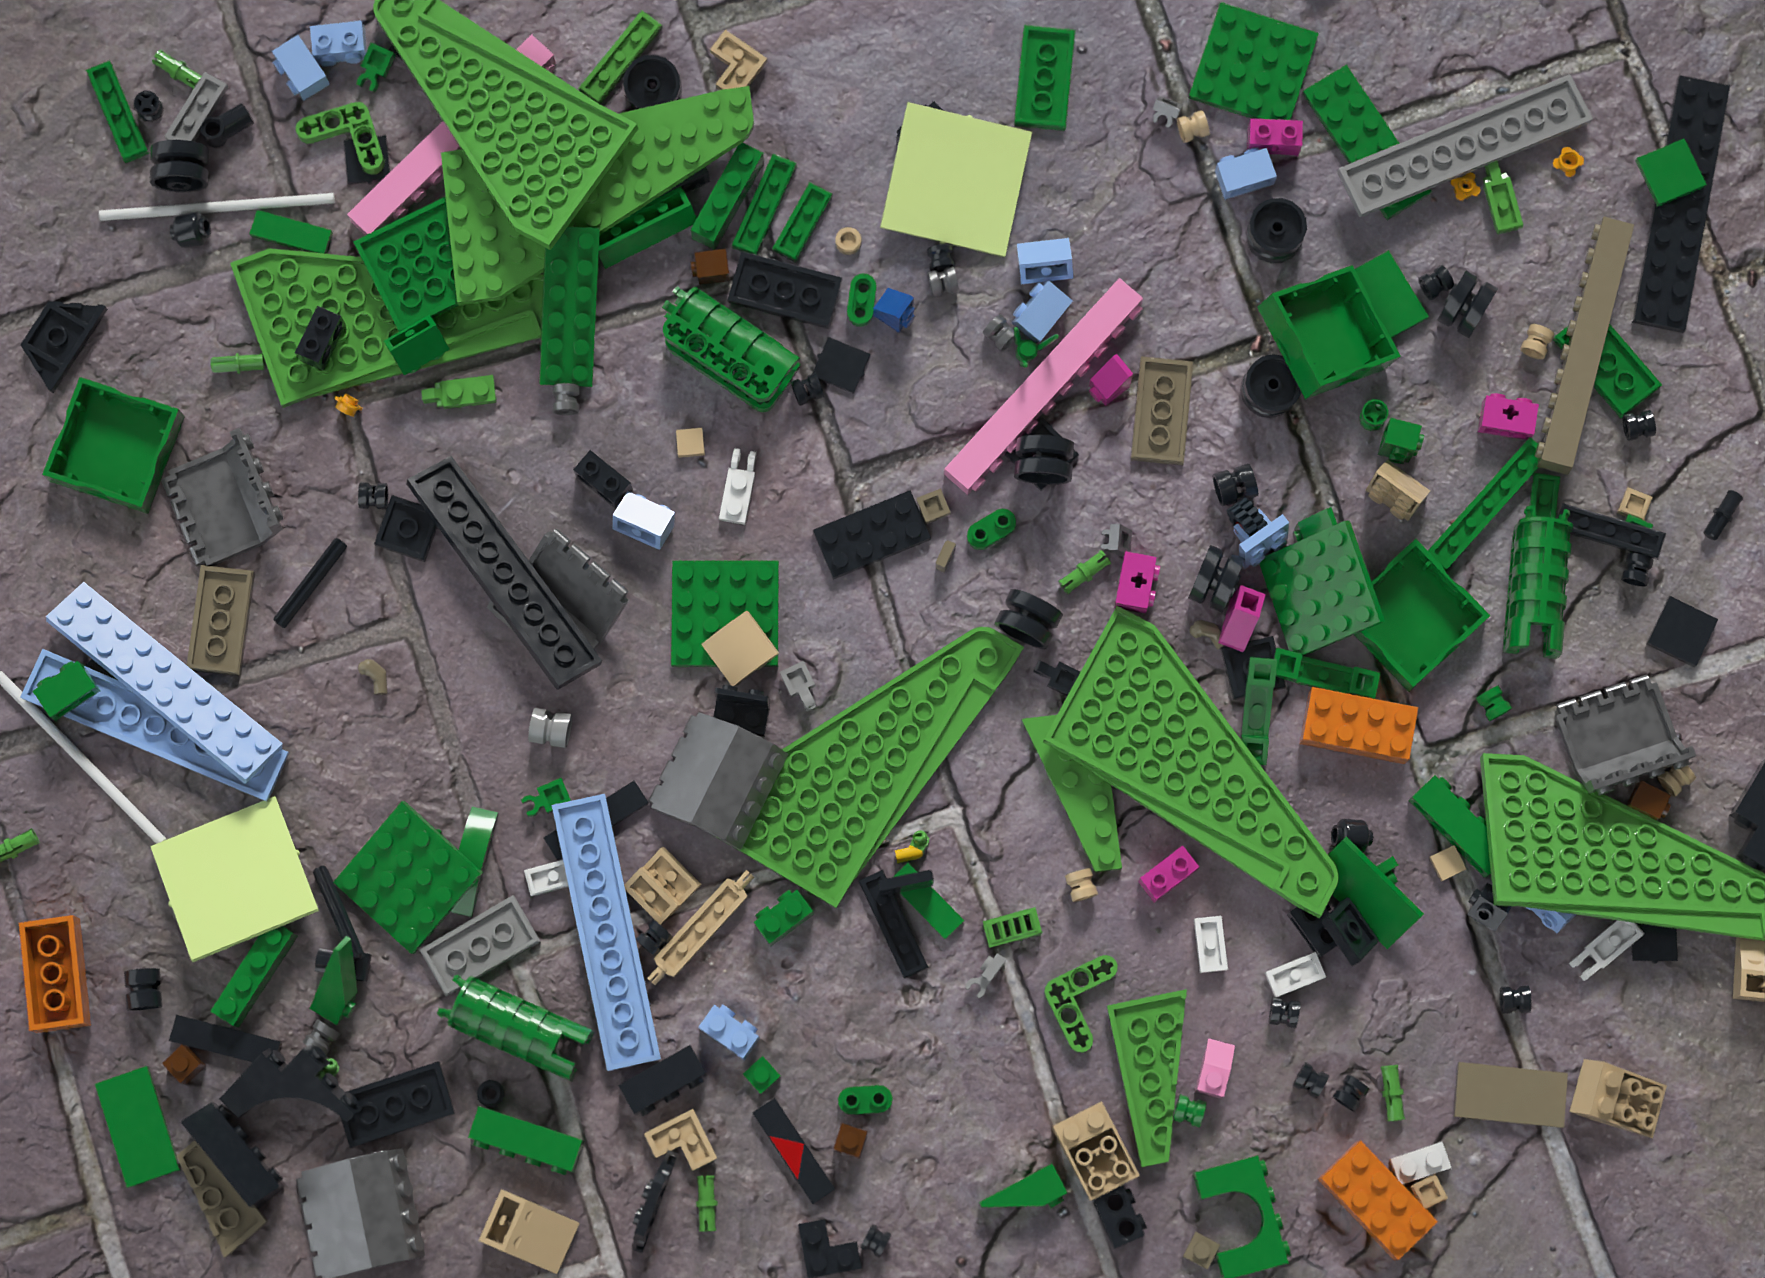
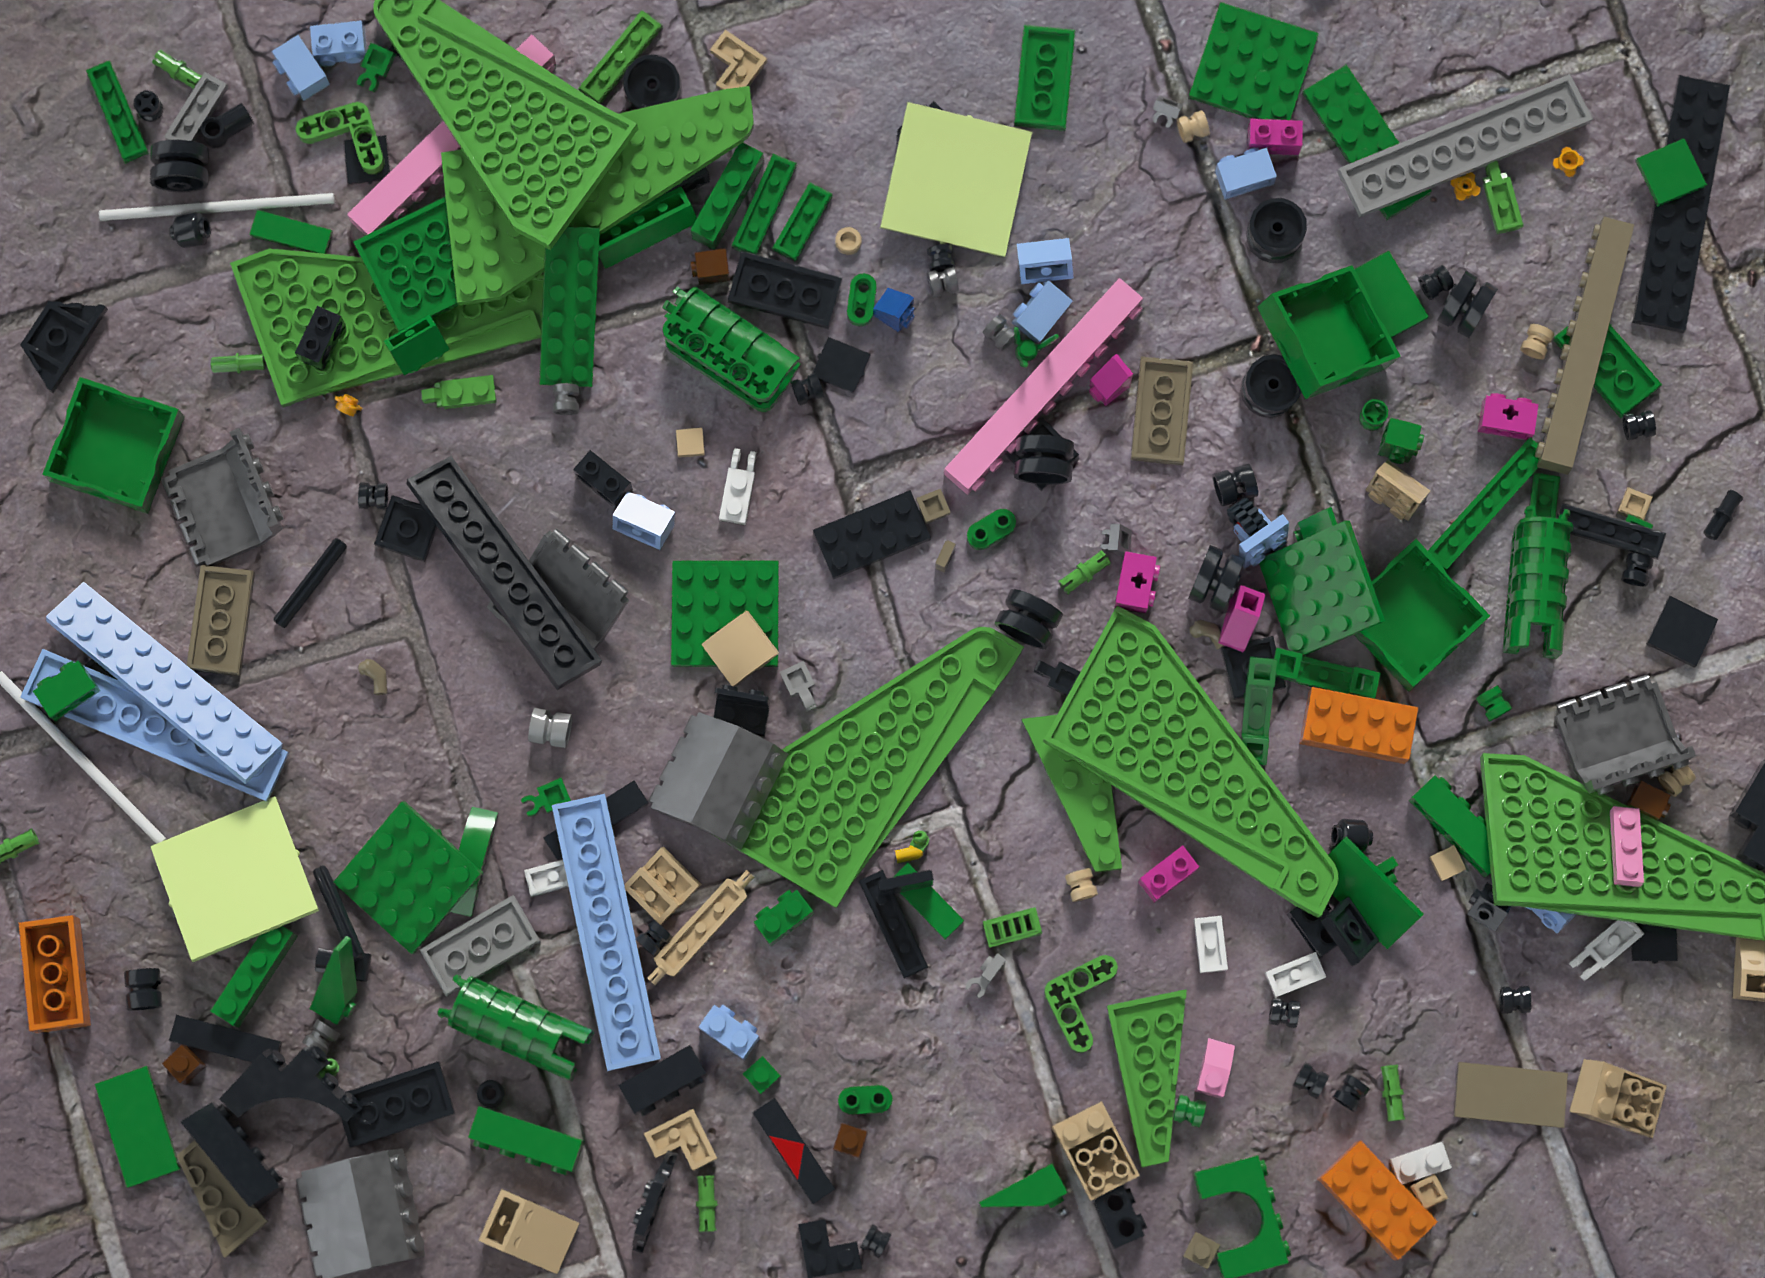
(1626, 846): none -> bright pink plate

